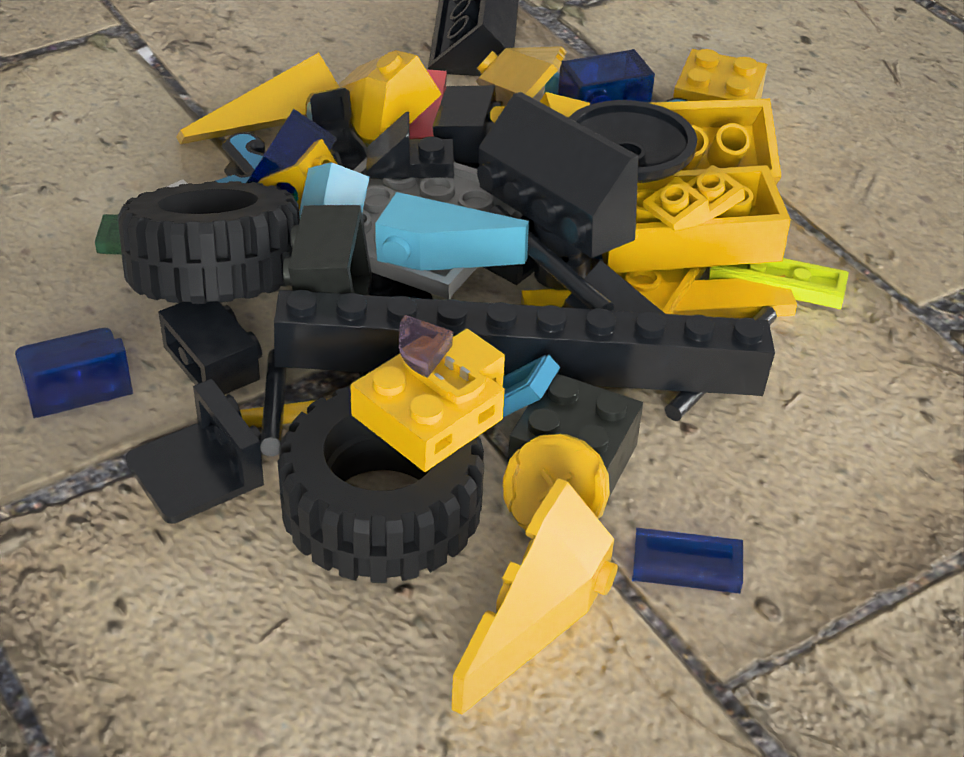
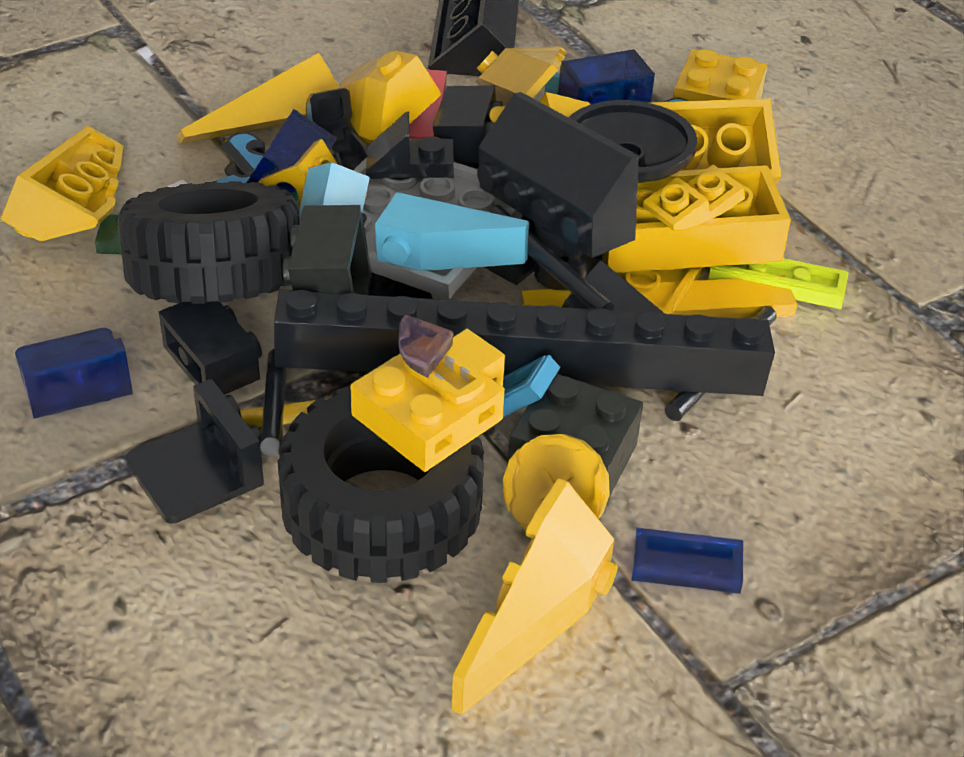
(66, 188): none -> yellow wedge

